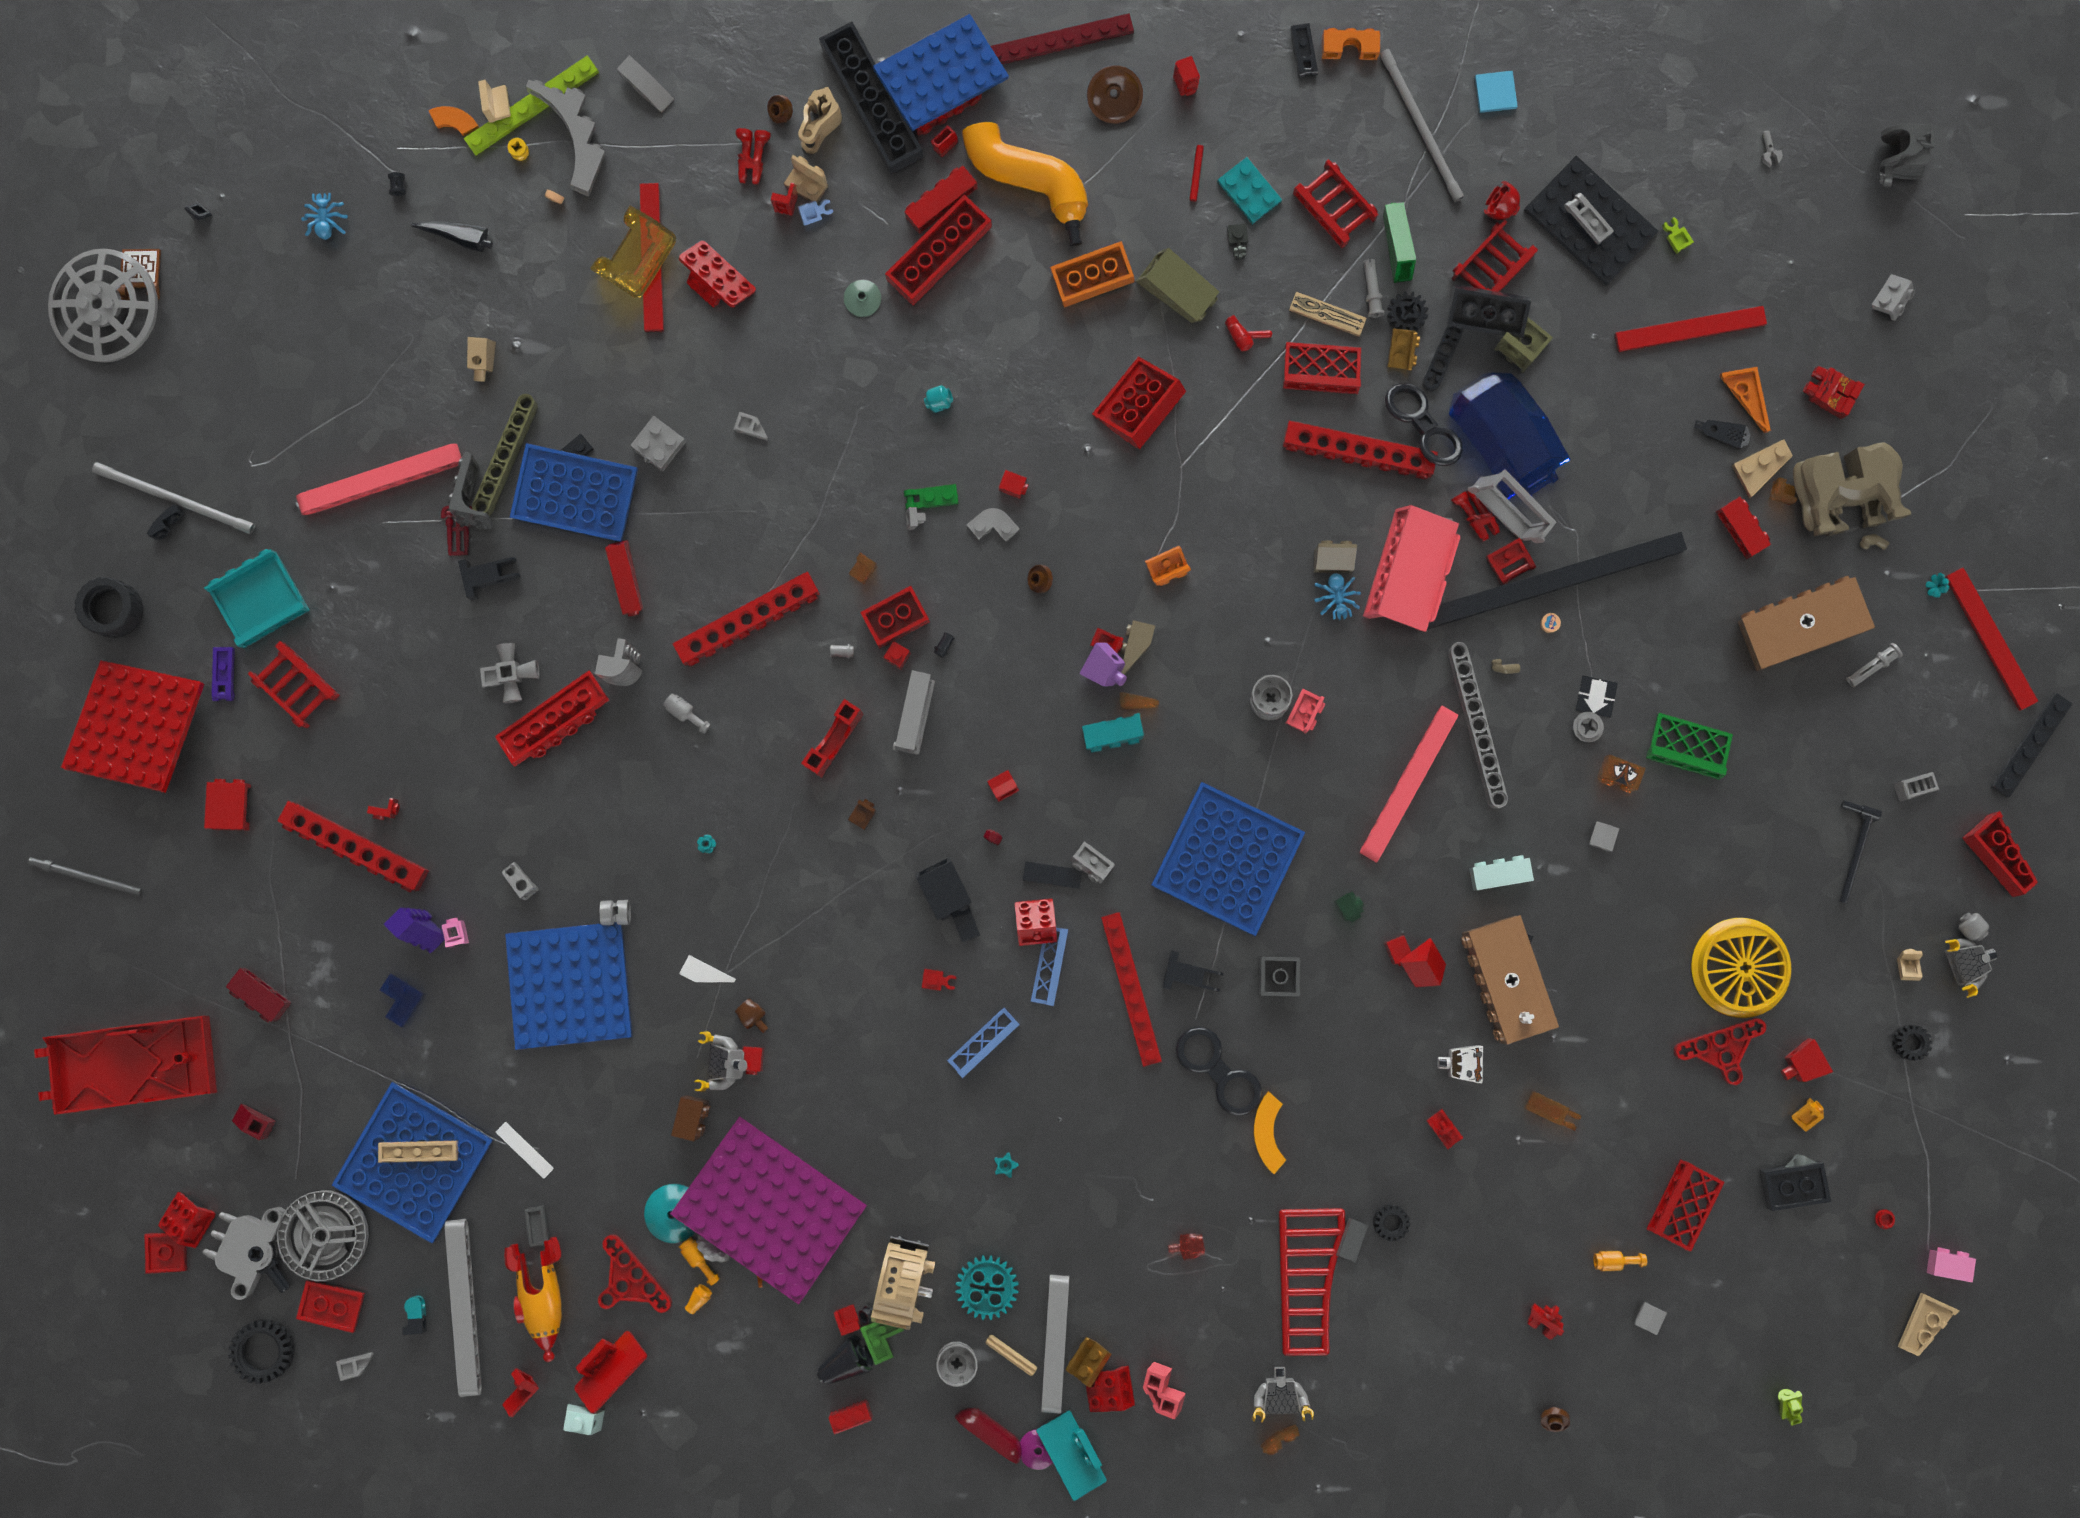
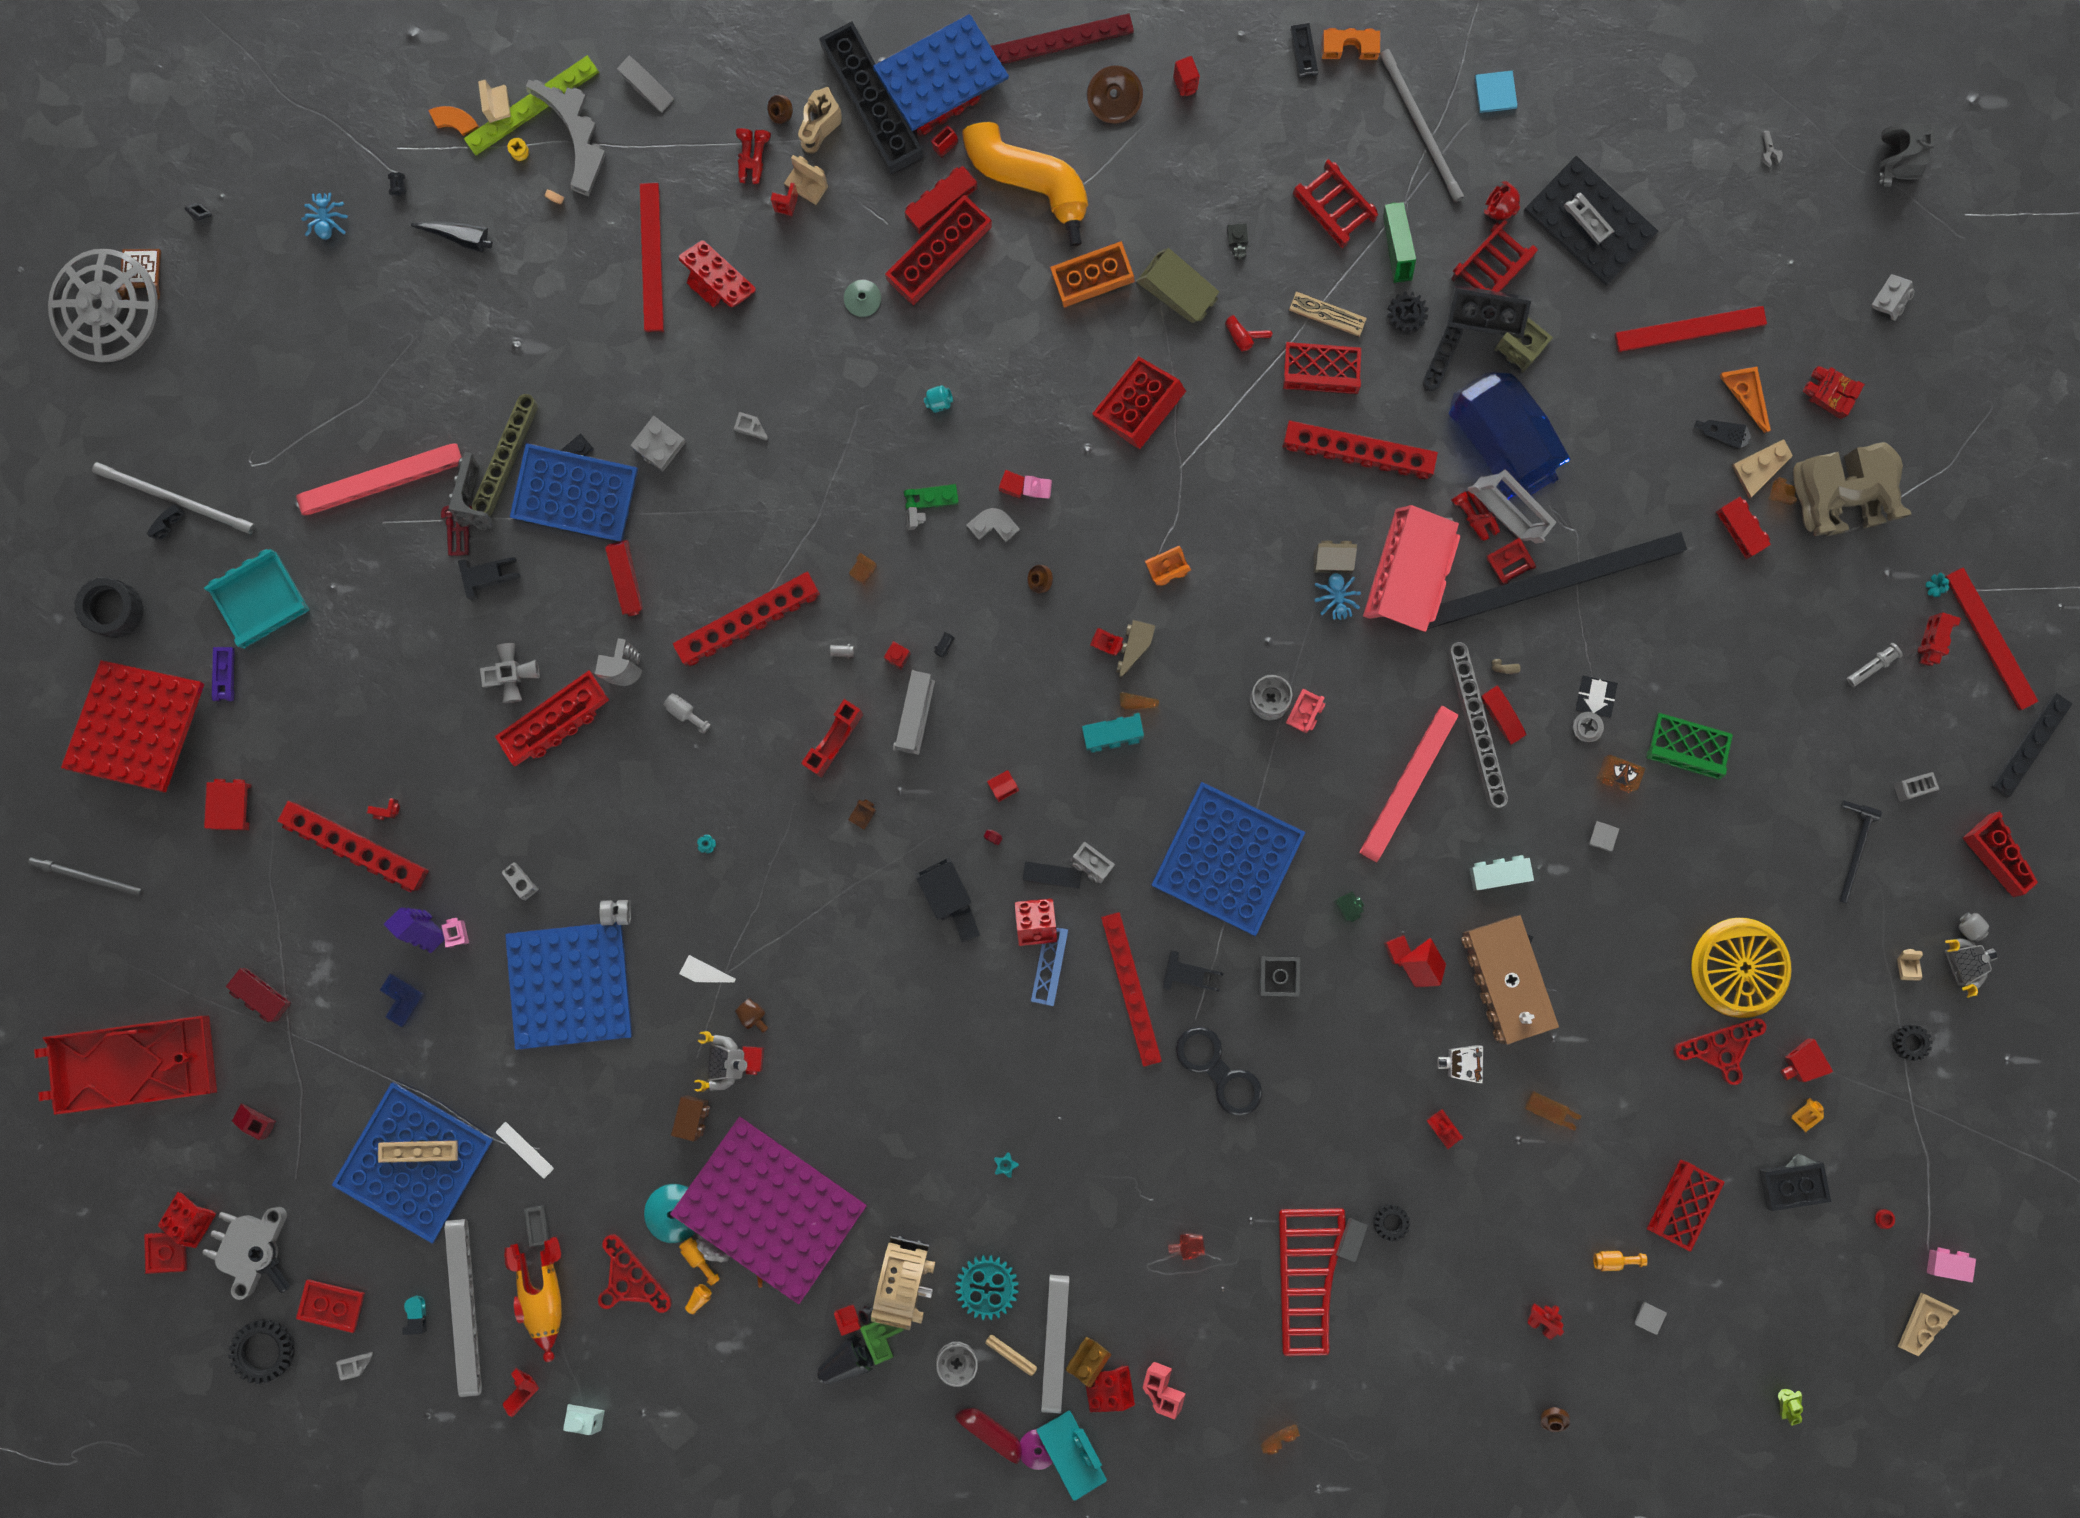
(298, 666): red fence -> none
(308, 1240): light grey piece -> none
(478, 350): tan torso -> none
(607, 1369): red bracket -> none
(638, 255): clear yellow windscreen -> none
(812, 212): light blue plate -> none
(850, 1416): red brick -> none
(895, 617): red brick -> none
(934, 980): red plate -> none
(988, 1048): medium blue fence -> none
(1037, 487): none -> bright pink bracket
(1104, 666): medium lavender torso -> none
(1196, 173): red bar -> none
(1249, 190): teal plate -> none
(1264, 1132): light orange tile -> none
(1281, 1396): torso -> none
(1374, 297): light grey pin -> none
(1403, 349): pearl gold bracket -> none
(1424, 424): black bar -> none
(1503, 715): none -> red slope
(1550, 623): light nougat tile -> none
(1678, 238): lime plate -> none
(1831, 614): medium nougat piece -> none
(1873, 539): dark tan arm -> none
(1937, 638): none -> red hips

